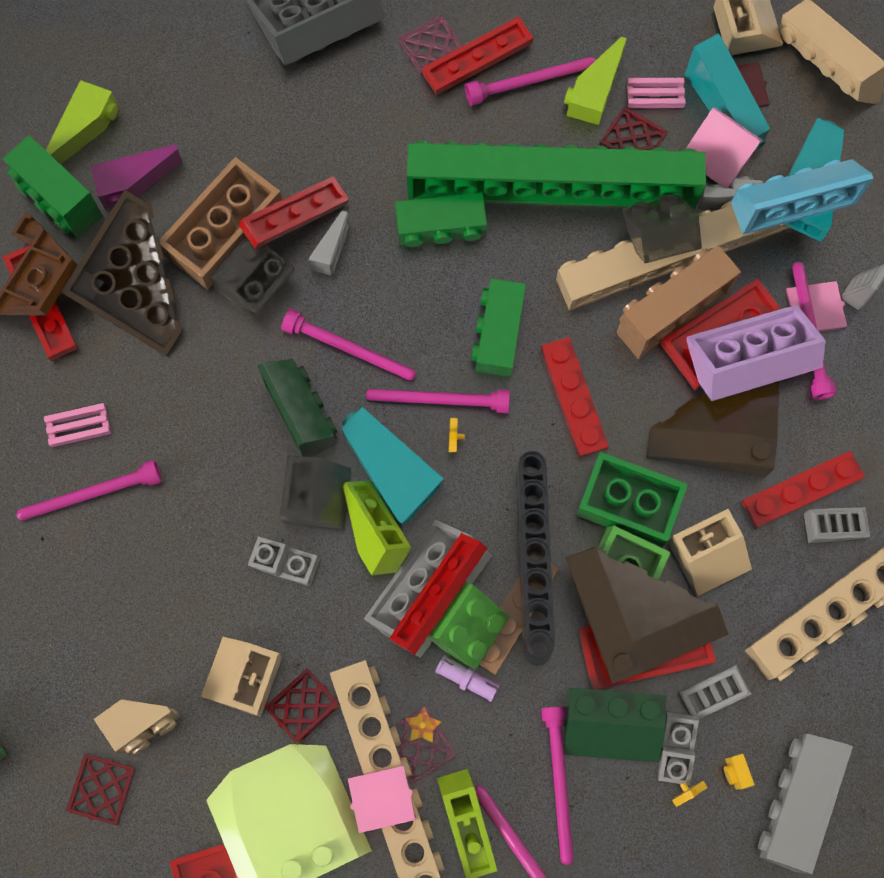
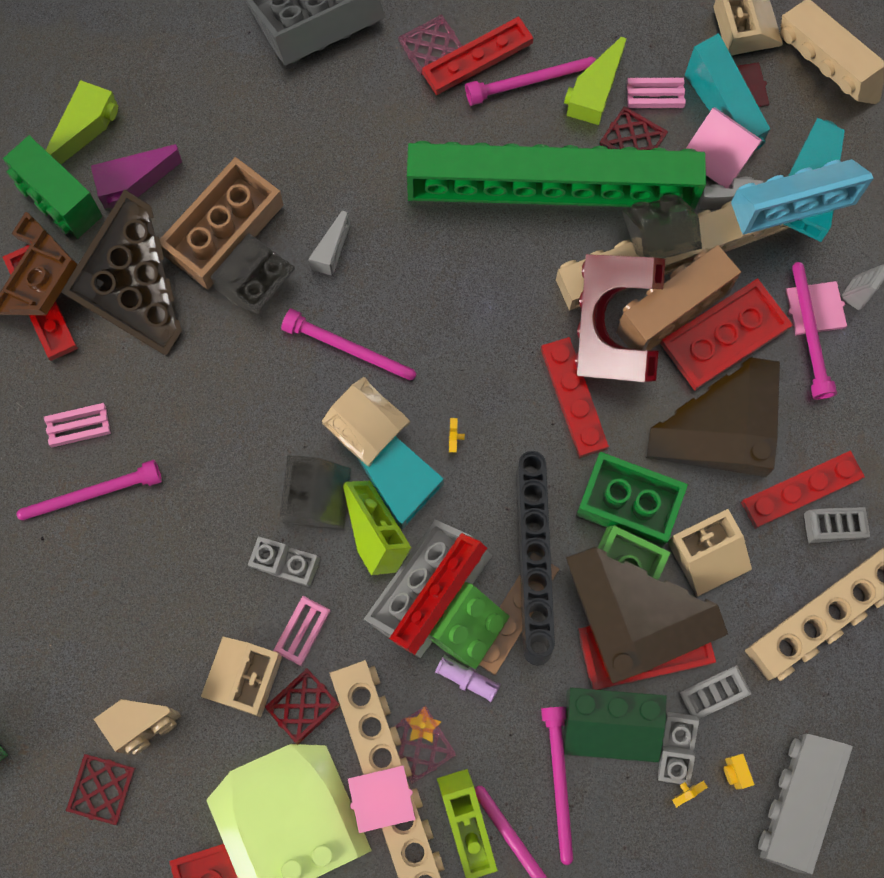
(293, 212): red plate -> none
(298, 406): dark green slope -> none
(313, 635): none -> bright pink tile
(364, 421): none -> tan slope
(441, 219): green brick -> none
(497, 400): dark pink piece -> none
(498, 327): green brick -> none
(597, 351): none -> arch
(756, 352): lavender slope -> none

